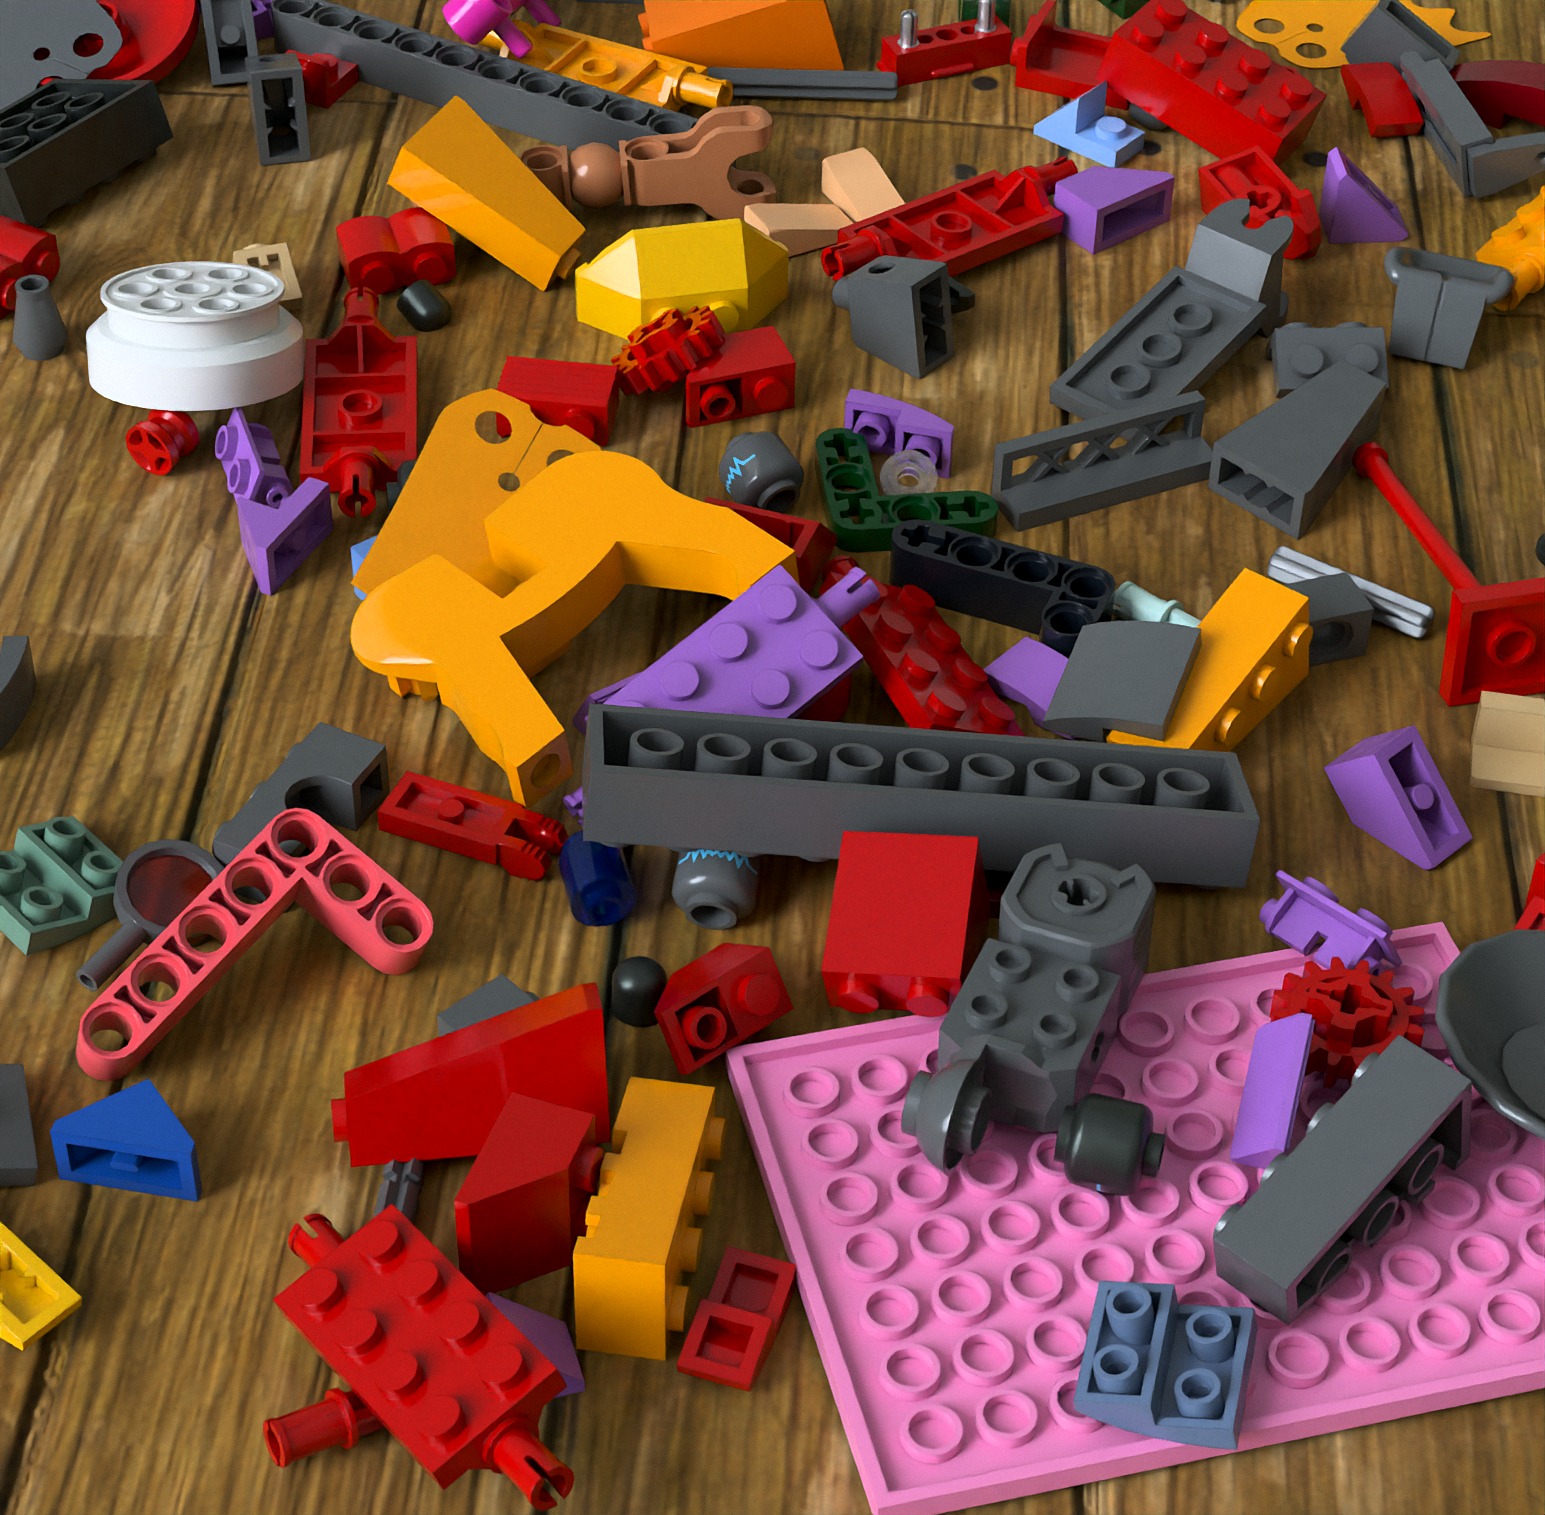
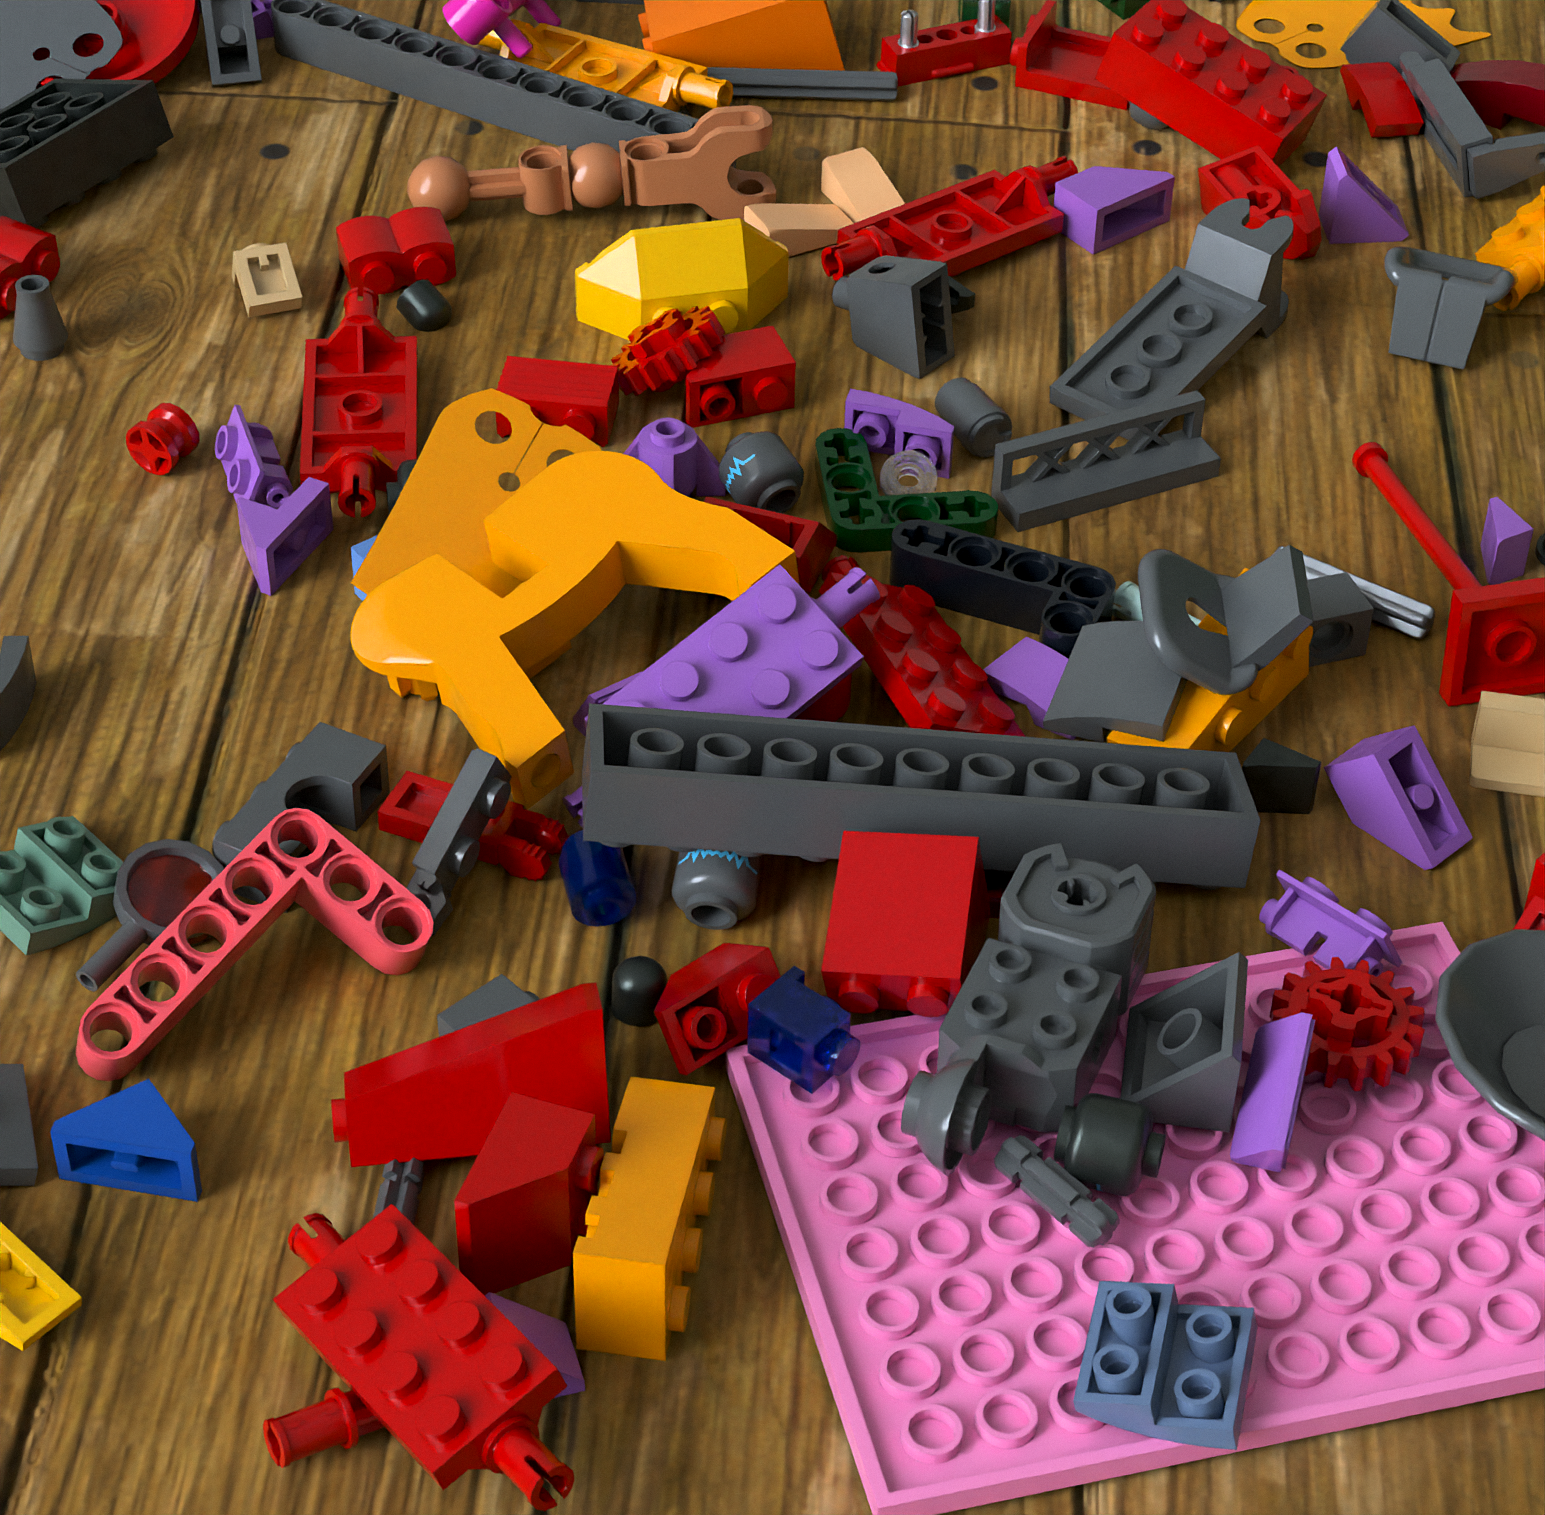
(194, 338): white wheel -> none
(278, 101): dark grey torso -> none
(325, 77): red bracket -> none
(453, 838): none -> dark grey hinge
(488, 195): light orange slope -> none
(678, 457): none -> medium lavender brick
(739, 1319): red slope -> none
(800, 1032): none -> clear blue brick
(975, 416): none -> dark grey piece
(1056, 1191): none -> dark grey axle
(1091, 133): light blue slope -> none
(1188, 1048): none -> dark grey slope
(1259, 609): none -> dark grey piece
(1281, 779): none -> pearl dark grey slope
(1299, 448): dark grey slope -> none
(1305, 351): dark grey bracket -> none
(1345, 1179): dark grey wedge -> none
(1504, 543): none -> medium lavender slope

